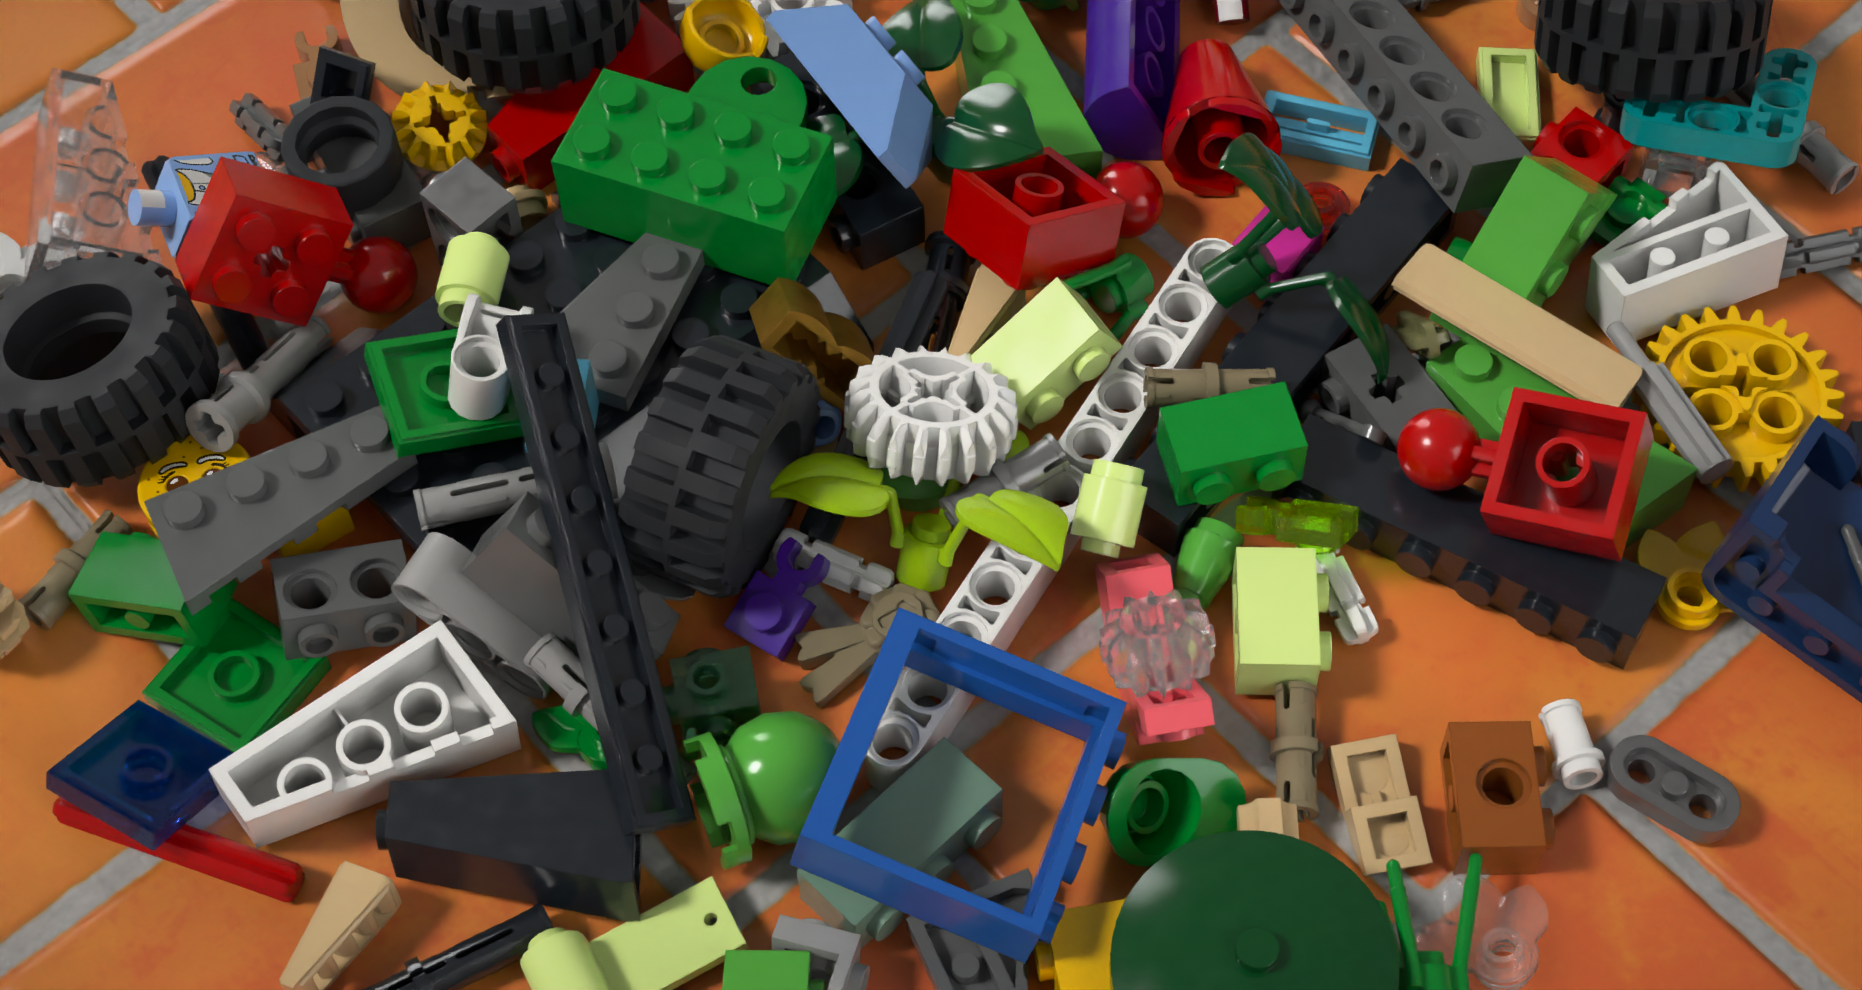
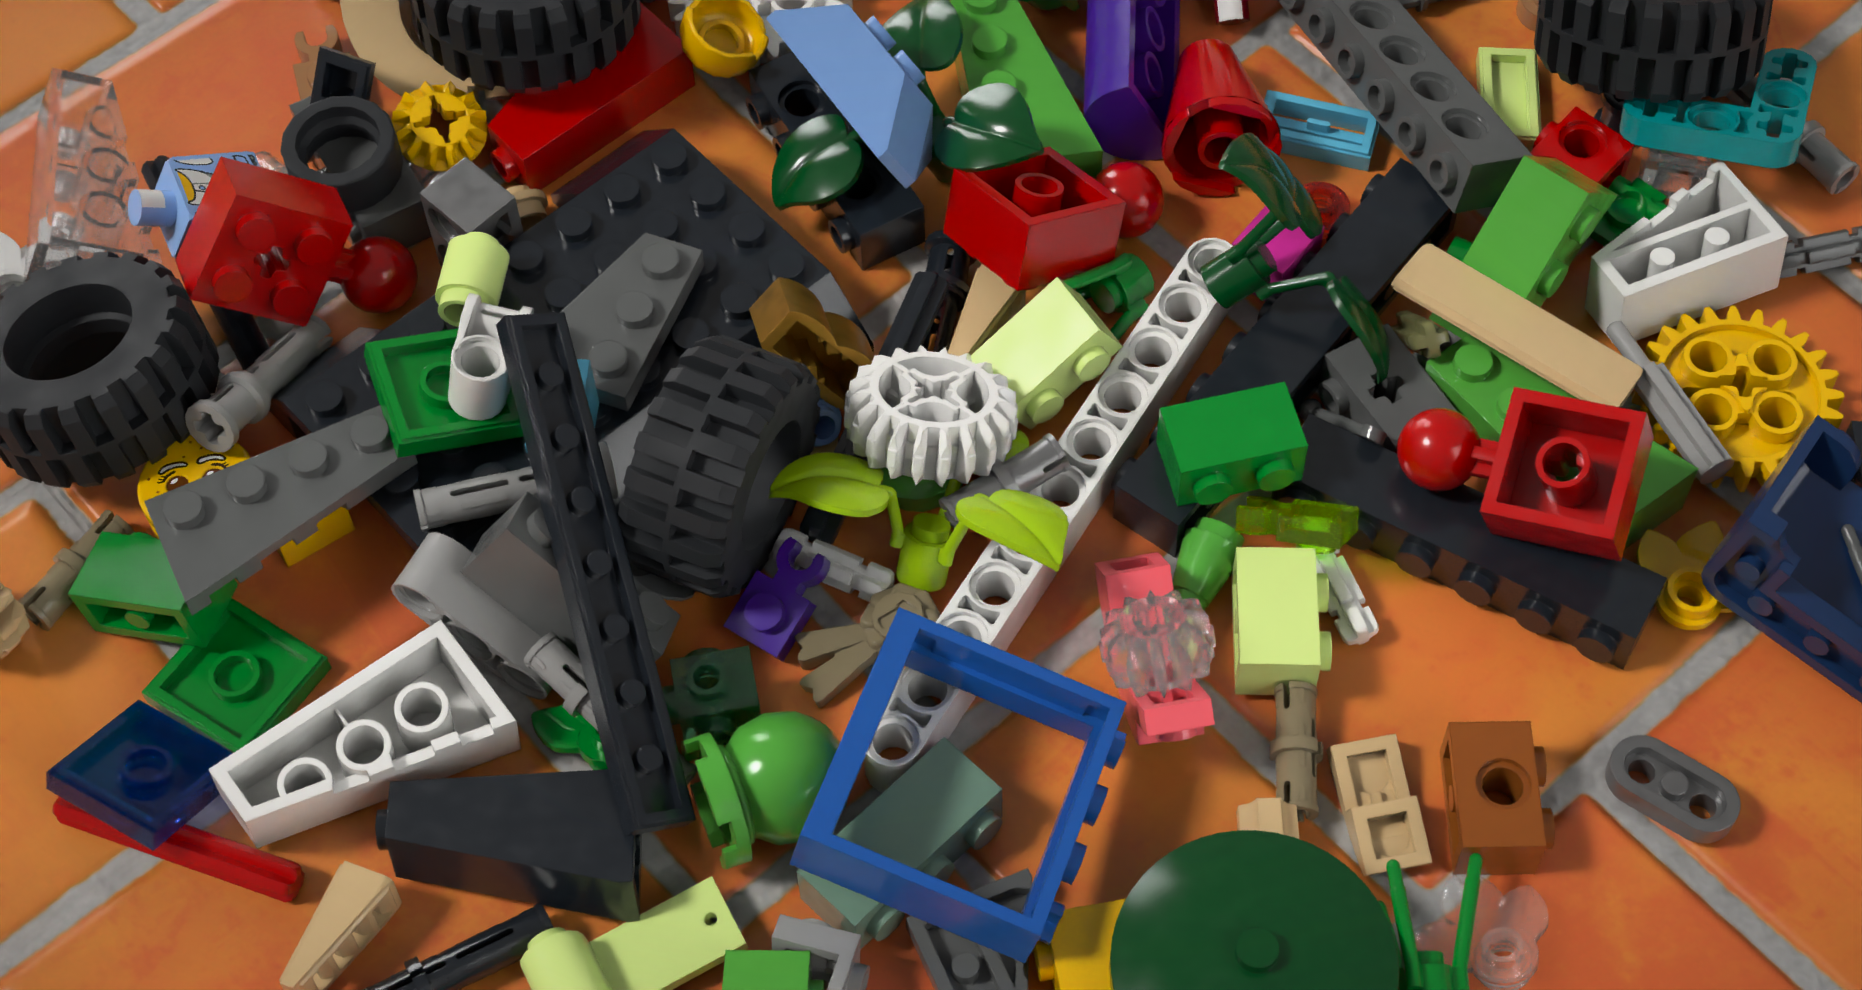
(260, 124): dark grey axle -> none
(341, 599): dark grey brick -> none
(702, 167): green brick -> none
(1109, 507): yellowish green brick -> none
(1166, 804): green piece -> none
(1179, 386): dark tan pin -> none
(1575, 757): white pin -> none

